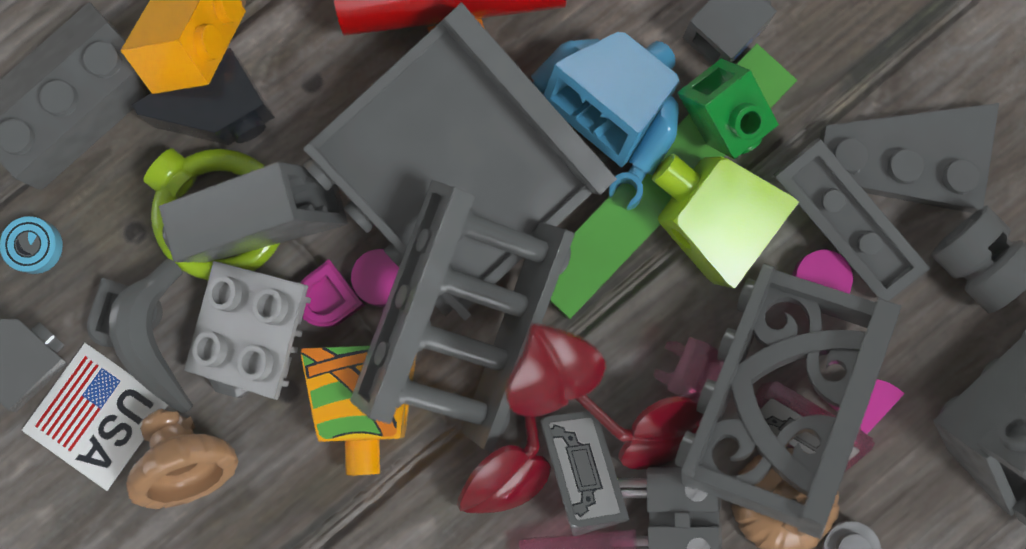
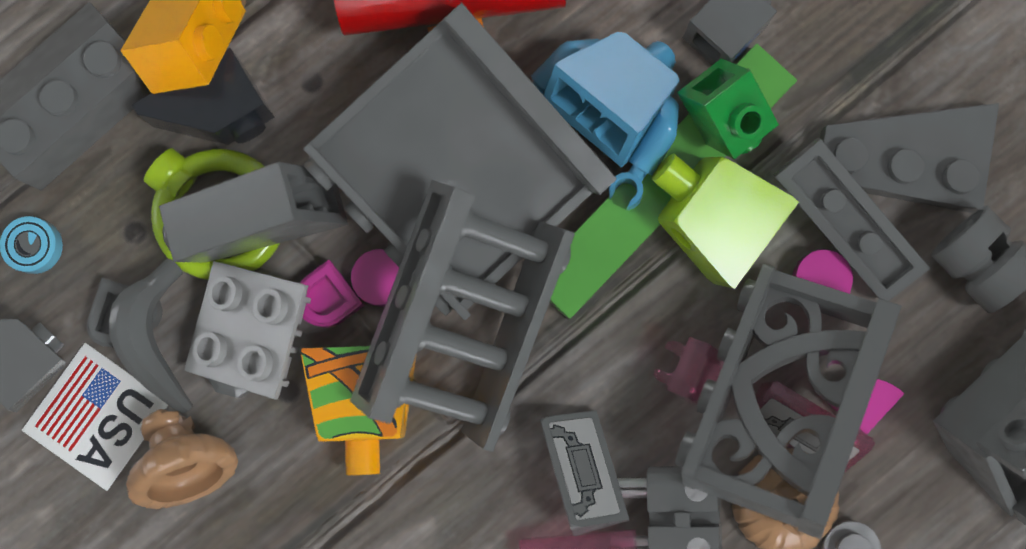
(548, 375): dark red plant -> none

